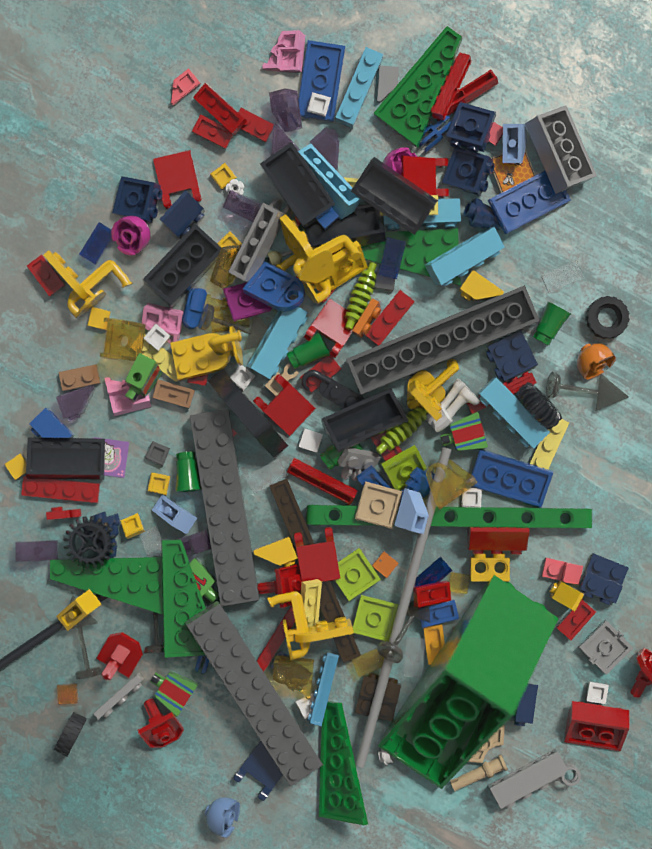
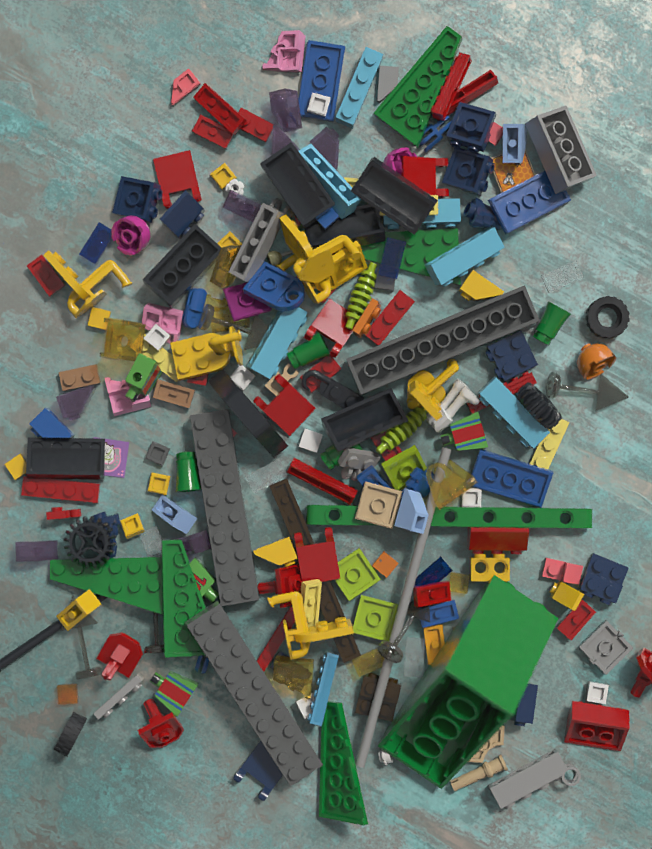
(221, 816): medium blue cylinder -> none

